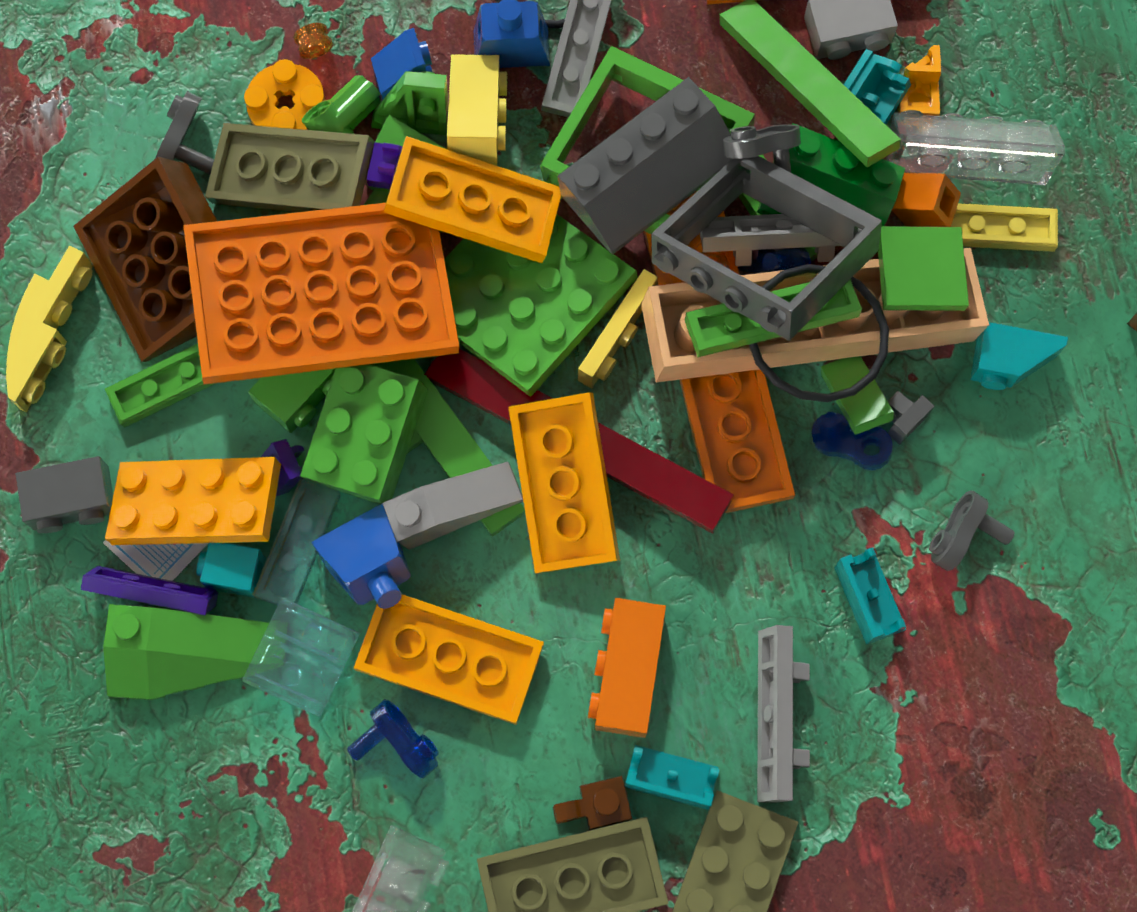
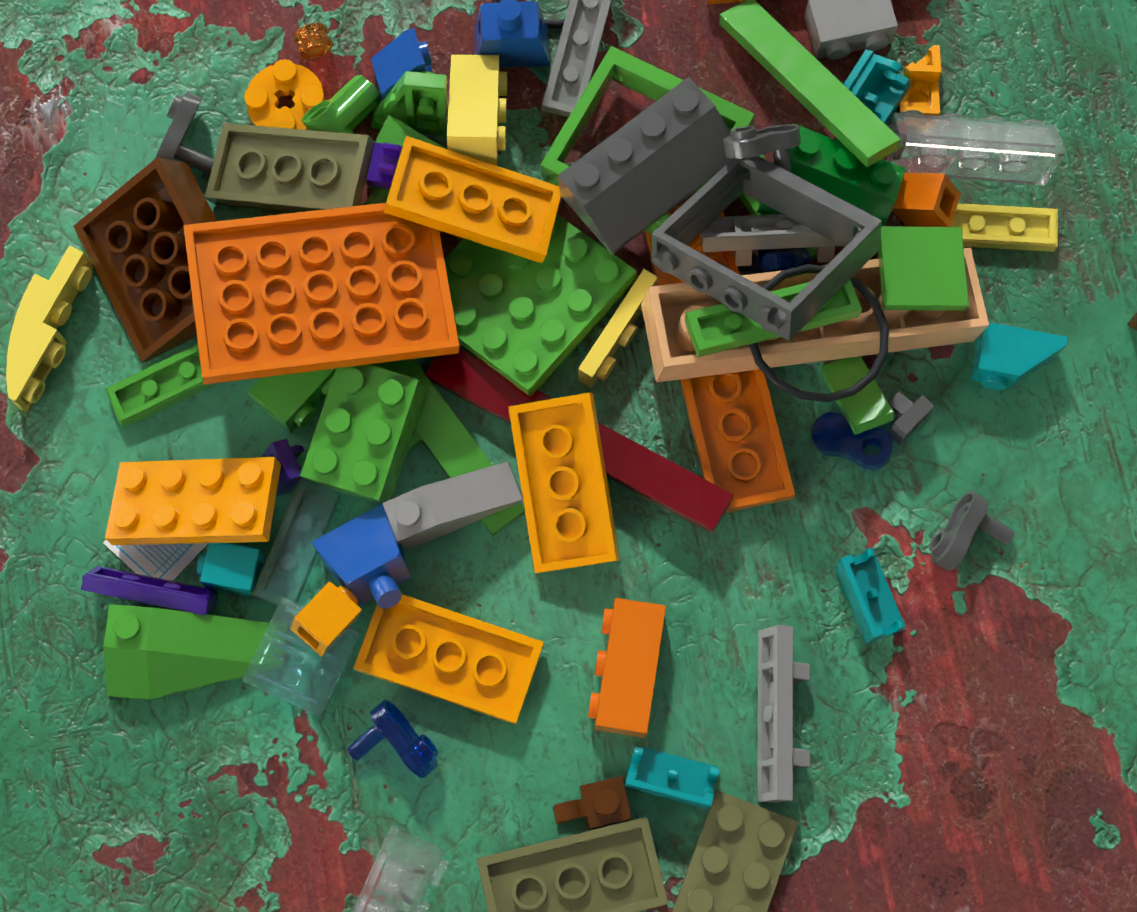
(65, 494): dark grey brick -> none
(326, 617): none -> light orange brick

